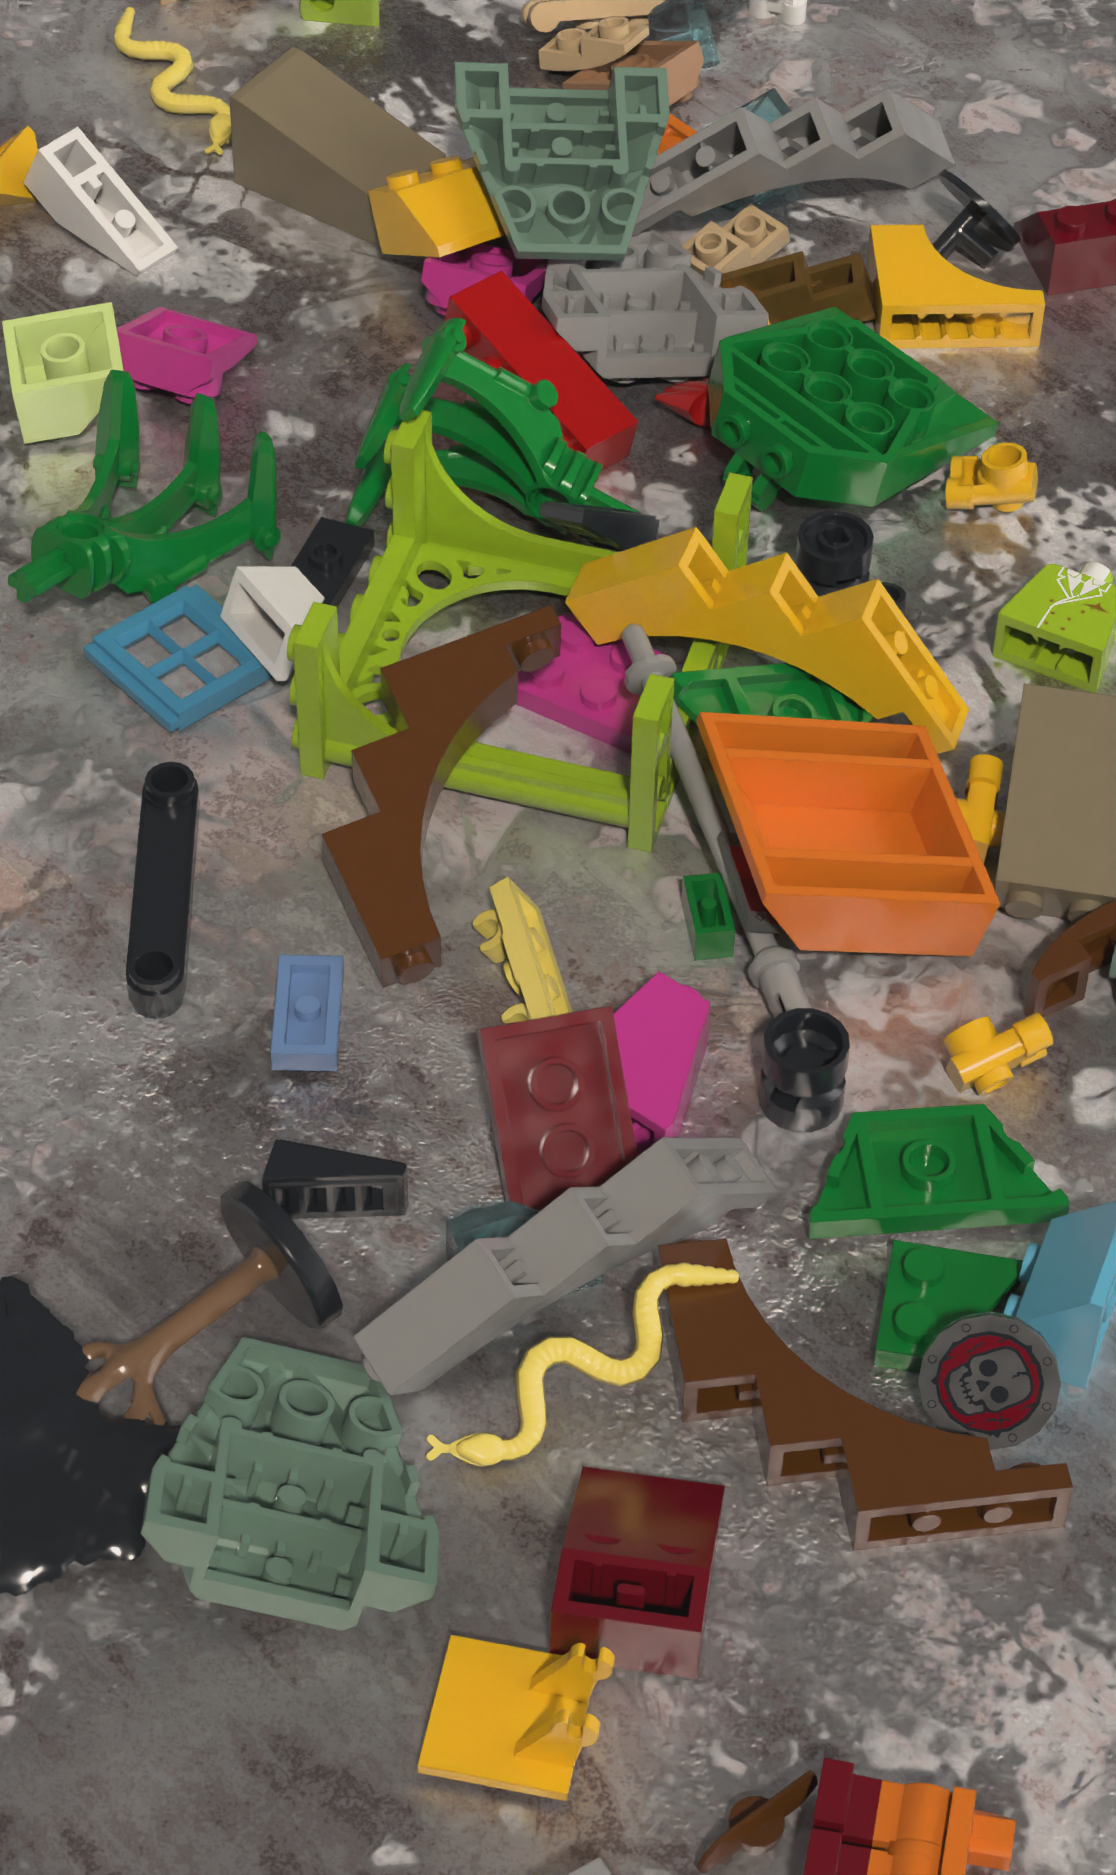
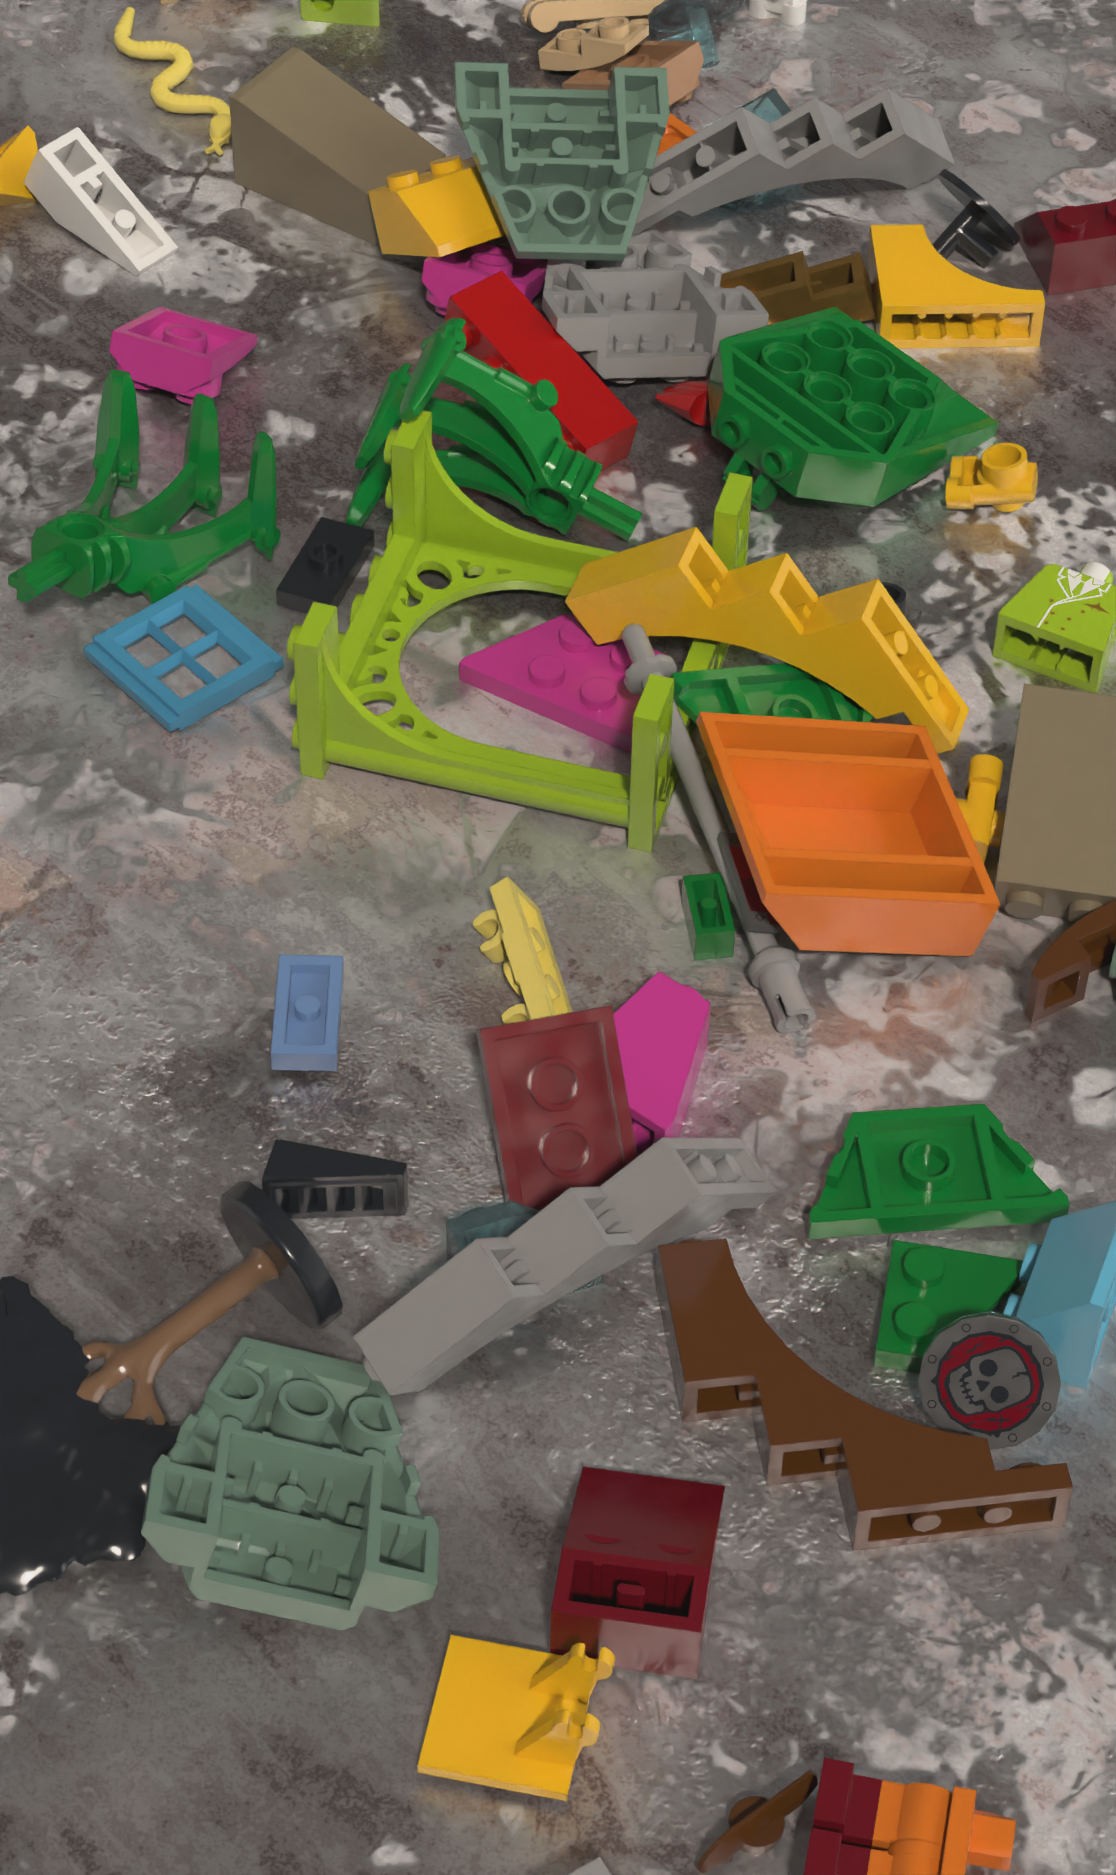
(60, 368): yellowish green slope -> none
(163, 891): black piece -> none
(263, 610): white slope -> none
(439, 709): reddish brown arch -> none
(490, 1449): light yellow animal -> none
(602, 526): black slope -> none
(740, 243): tan slope -> none
(803, 1069): black wheel -> none
(834, 551): black wheel -> none
(986, 1058): yellow plate -> none

